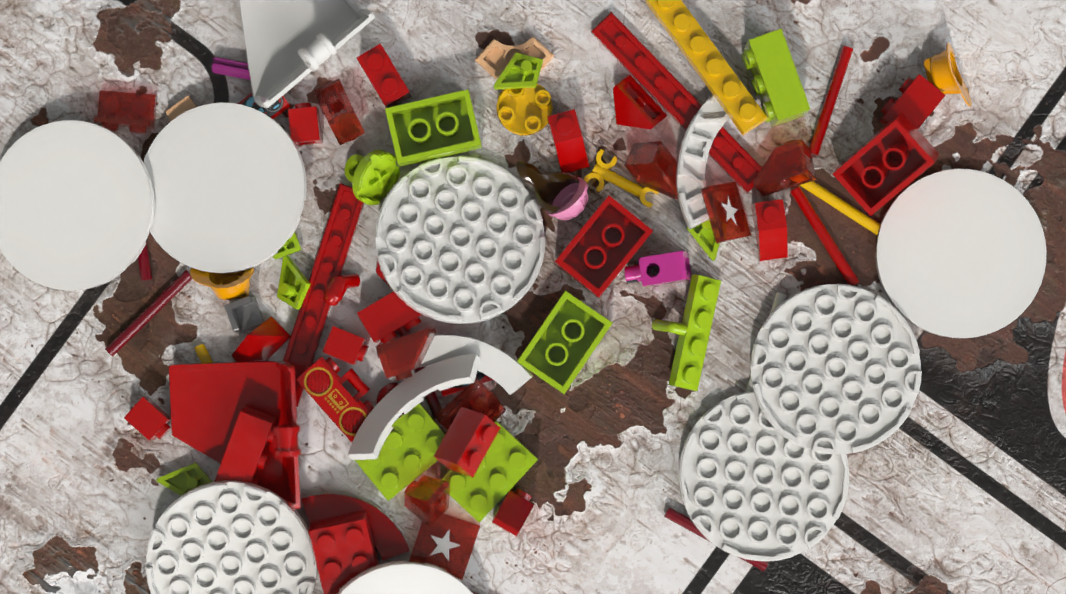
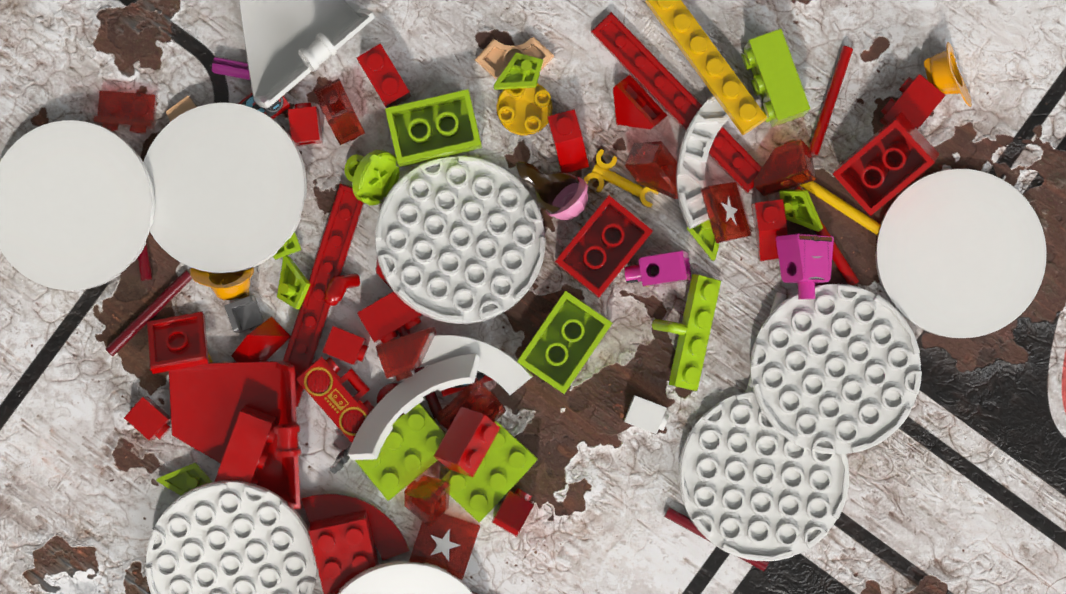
(177, 342): none -> red tile
(341, 459): none -> dark grey animal
(646, 415): none -> white brick
(800, 208): none -> lime piece
(805, 261): none -> dark pink torso

